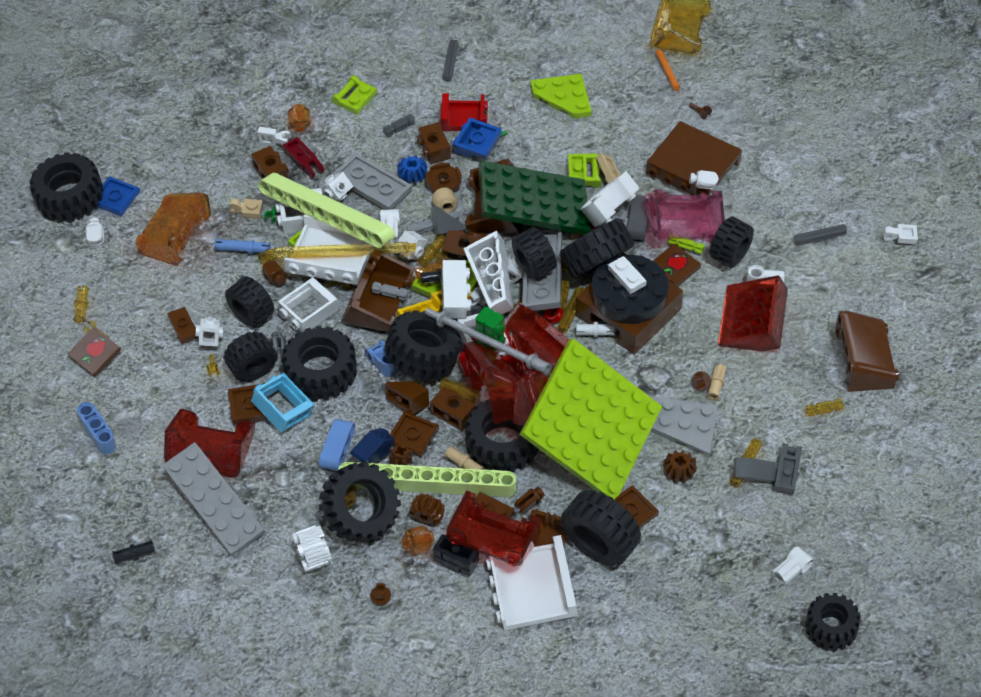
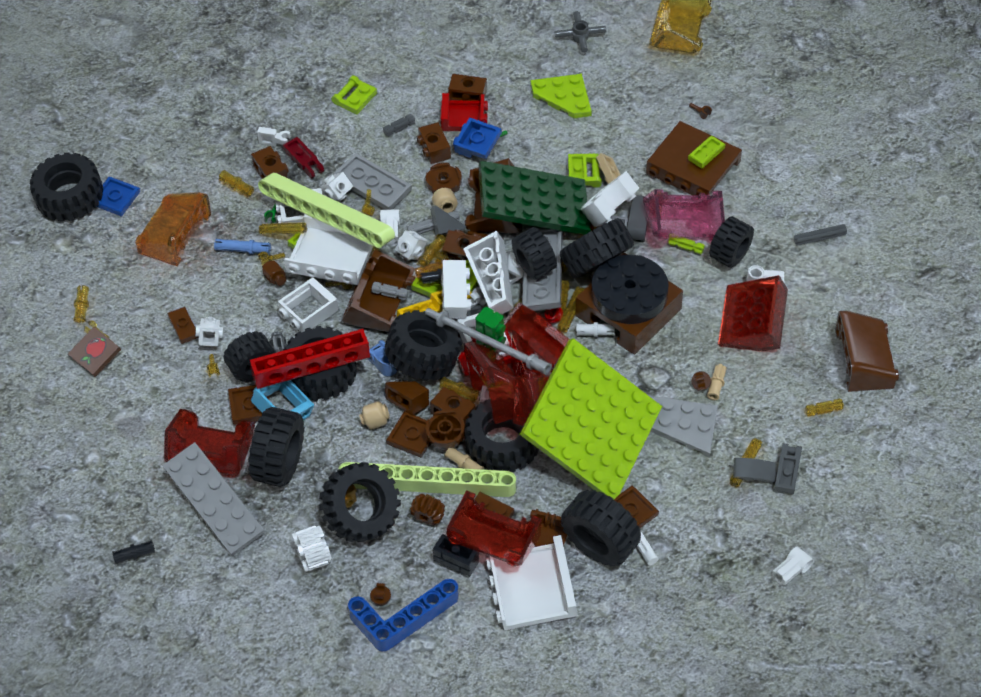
(94, 232): white arm -> none
(96, 428): medium blue beam -> none
(236, 183): none -> clear yellow pin
(249, 209): tan plate -> none
(249, 301): black tyre -> none
(276, 446): none -> black tyre
(283, 228): none -> clear yellow axle
(299, 117): clear orange head -> none
(310, 358): none -> red brick
(336, 444): medium blue beam -> none
(338, 250): clear yellow piece -> none
(367, 208): none -> clear yellow hand
(373, 446): dark blue slope -> none
(374, 415): none -> tan head
(400, 455): reddish brown gear -> none
(403, 617): none -> blue beam
(412, 169): blue gear -> none
(418, 540): clear orange head -> none
(445, 429): none -> reddish brown cylinder
(450, 60): dark grey axle -> none
(467, 87): none -> reddish brown brick
(529, 500): reddish brown arm -> none
(580, 31): none -> dark grey bar
(627, 275): white plate -> none
(646, 551): none -> white piece
(667, 69): orange bar -> none
(677, 264): reddish brown tile -> none
(679, 466): reddish brown gear -> none
(704, 179): white arm -> none
(706, 151): none -> lime plate
(838, 608): black tyre -> none
(904, 233): white plate -> none

